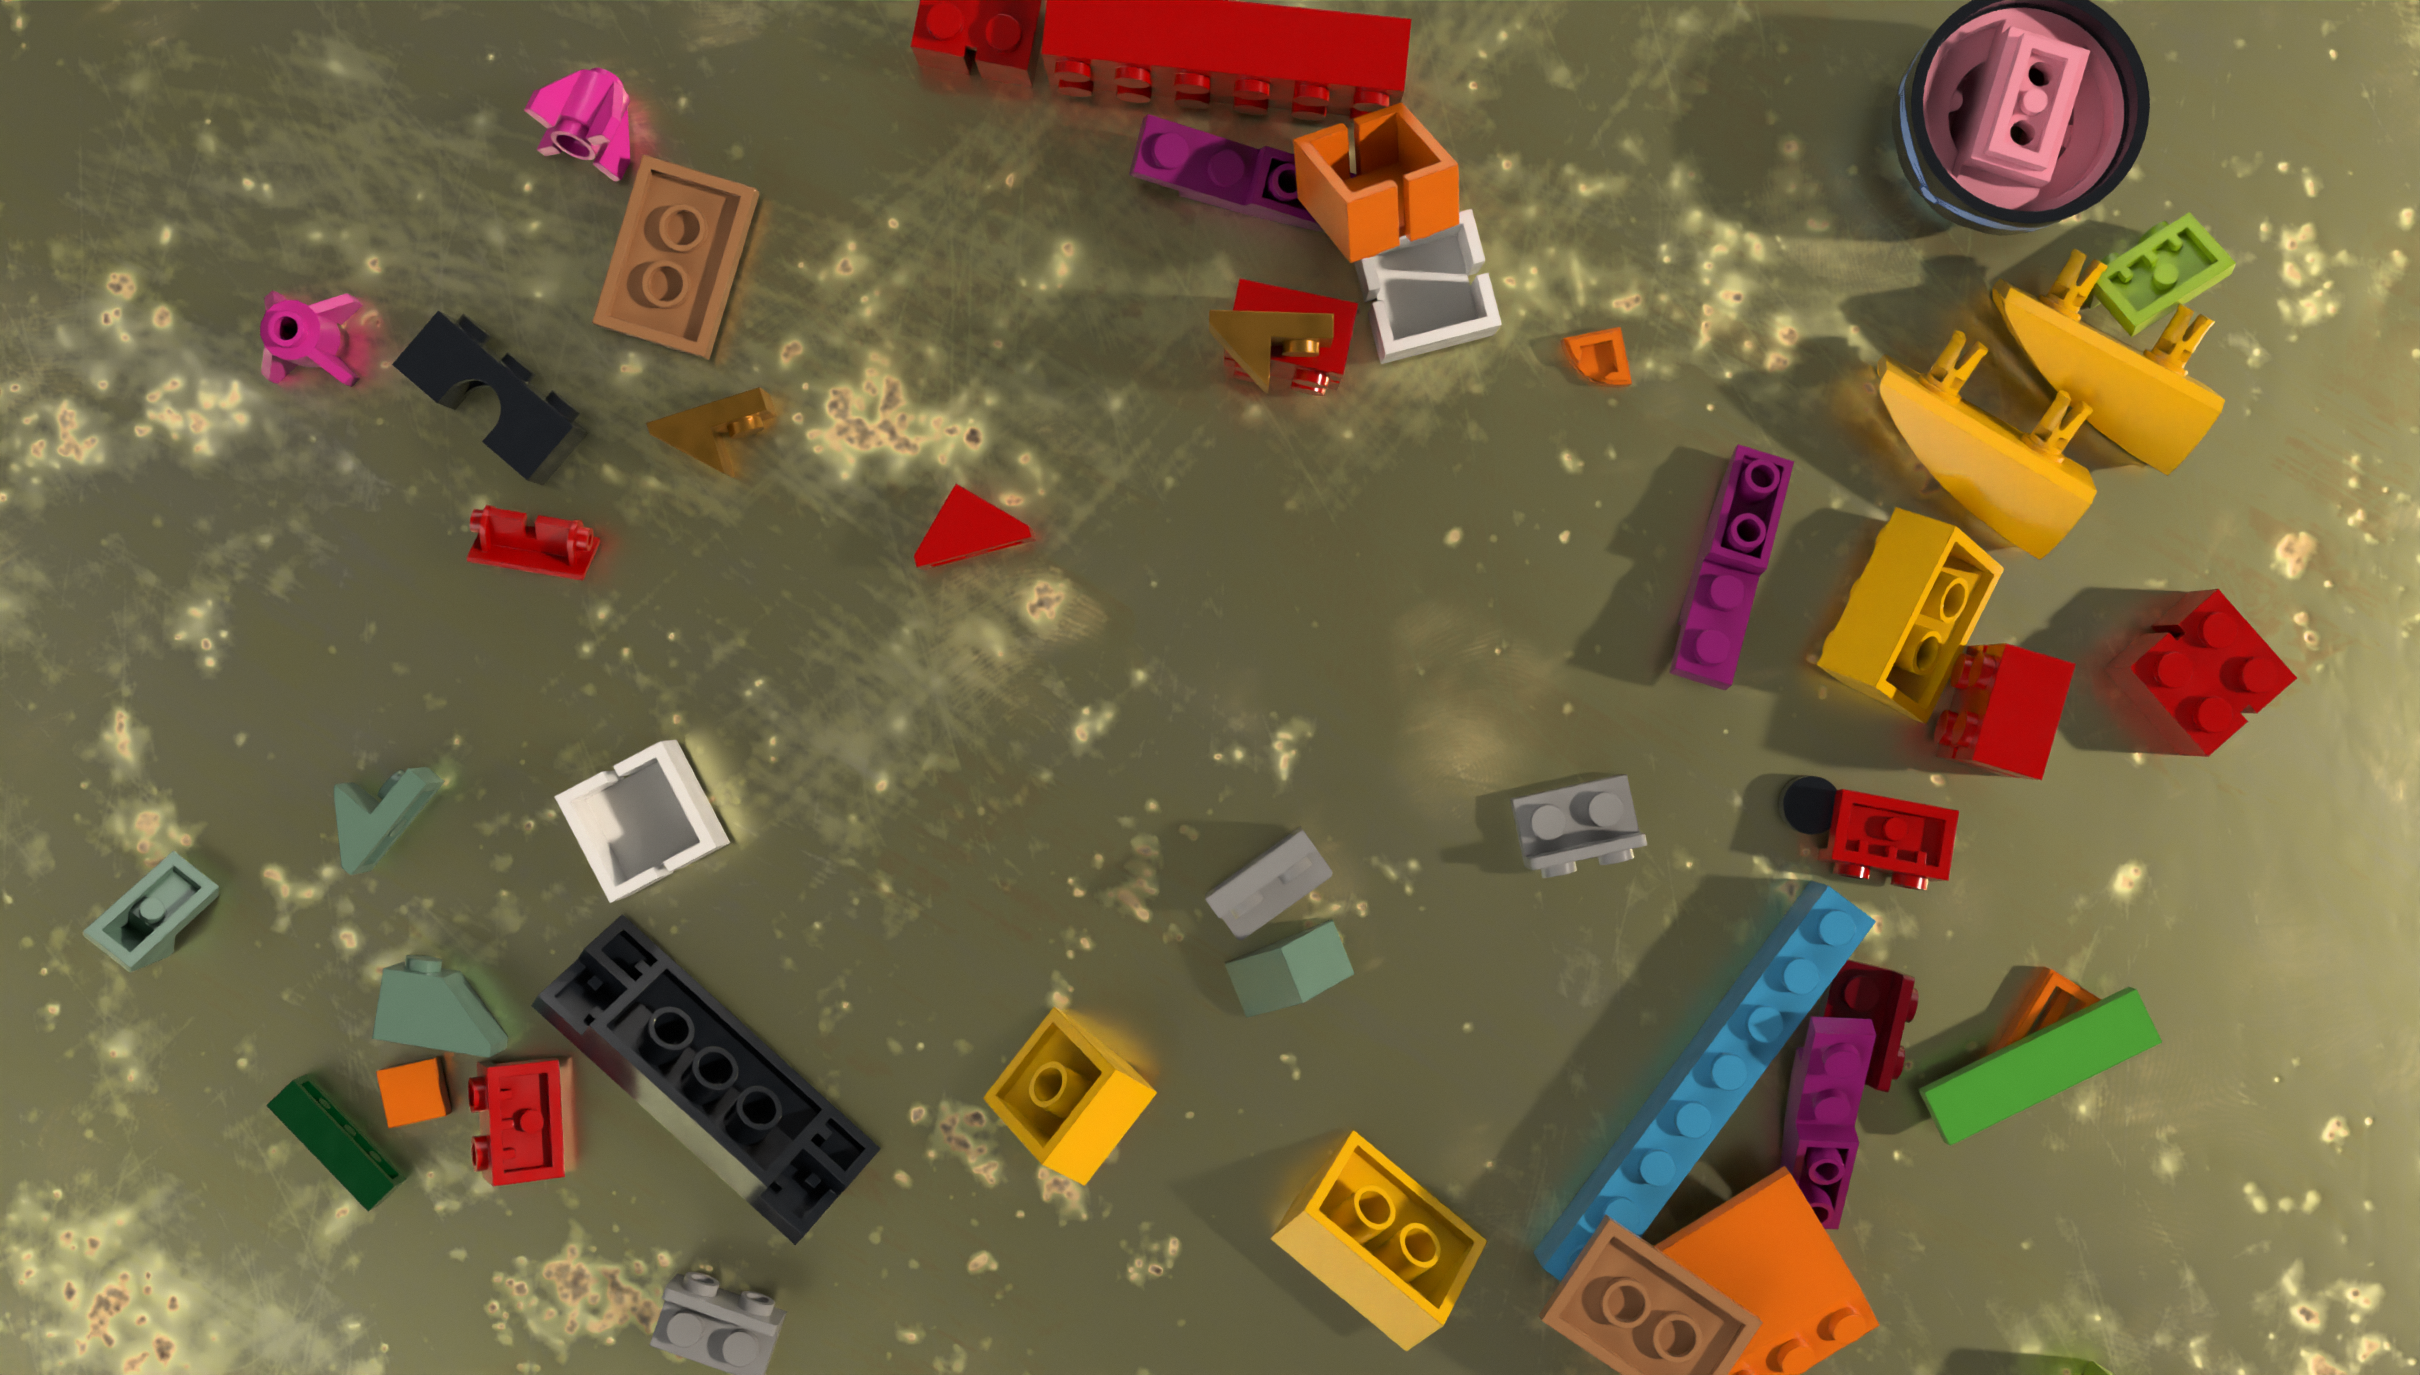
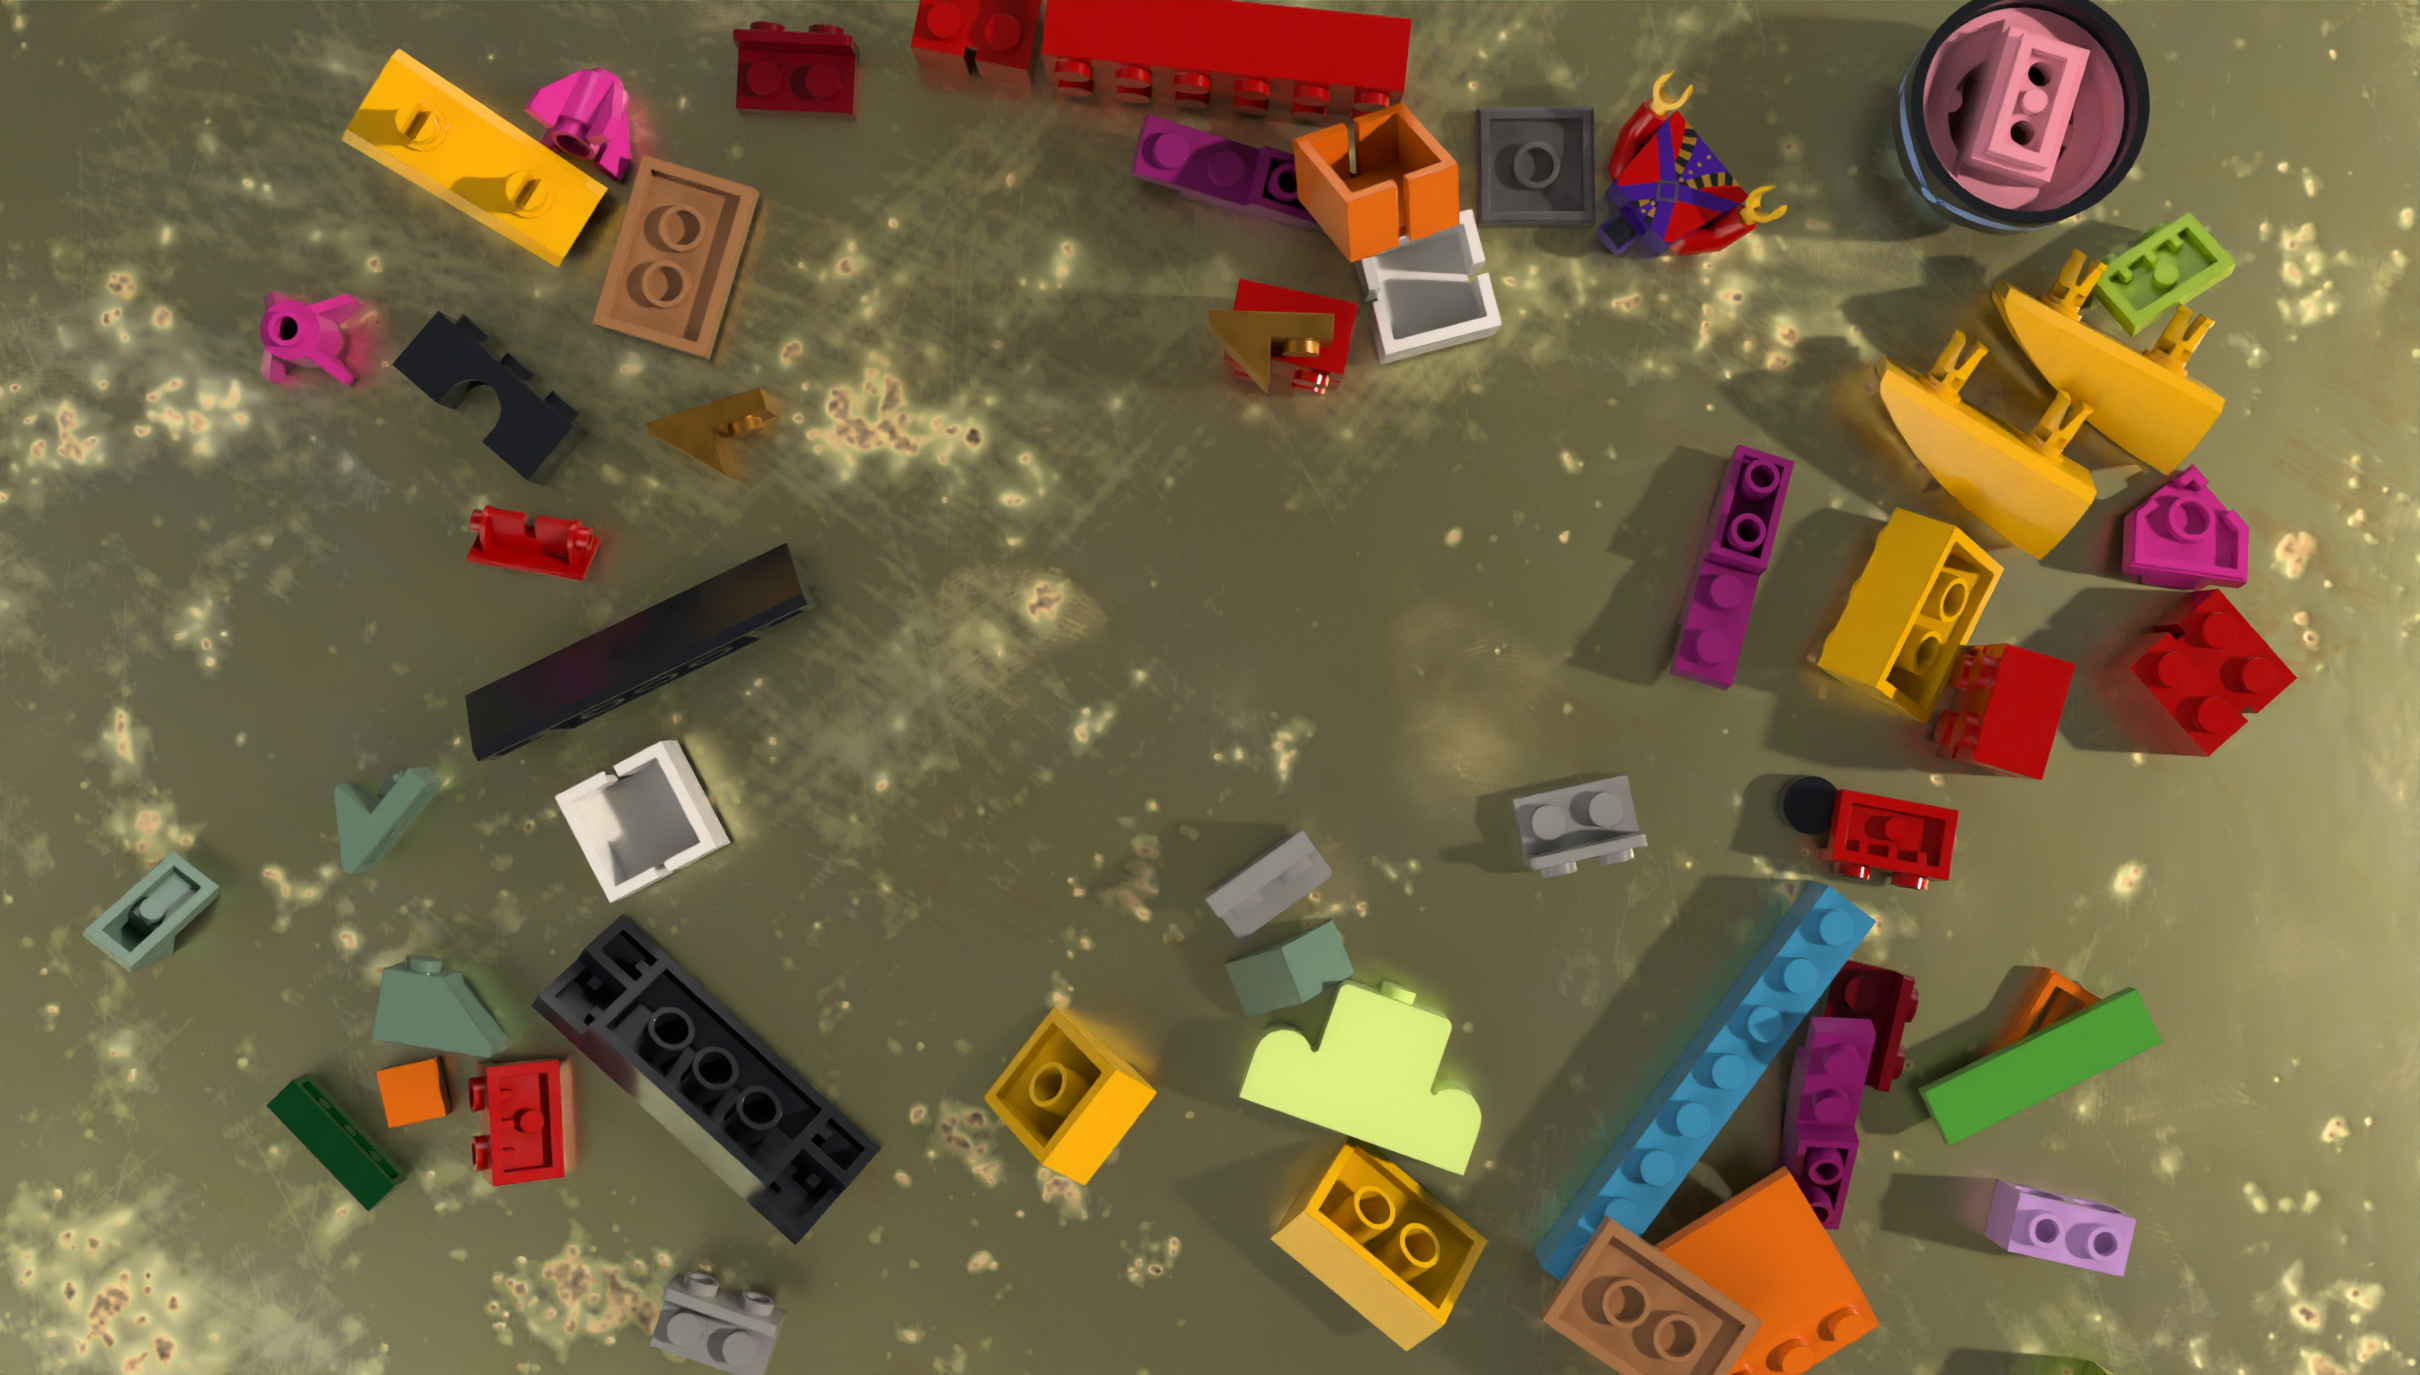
(473, 159): none -> yellow piece
(639, 654): none -> black slope
(796, 71): none -> dark red bracket
(968, 529): red slope -> none
(1369, 1075): none -> yellowish green brick
(1535, 167): none -> flat silver tile
(1599, 357): orange tile -> none
(1674, 186): none -> torso
(2060, 1227): none -> lavender brick
(2186, 538): none -> dark pink plate

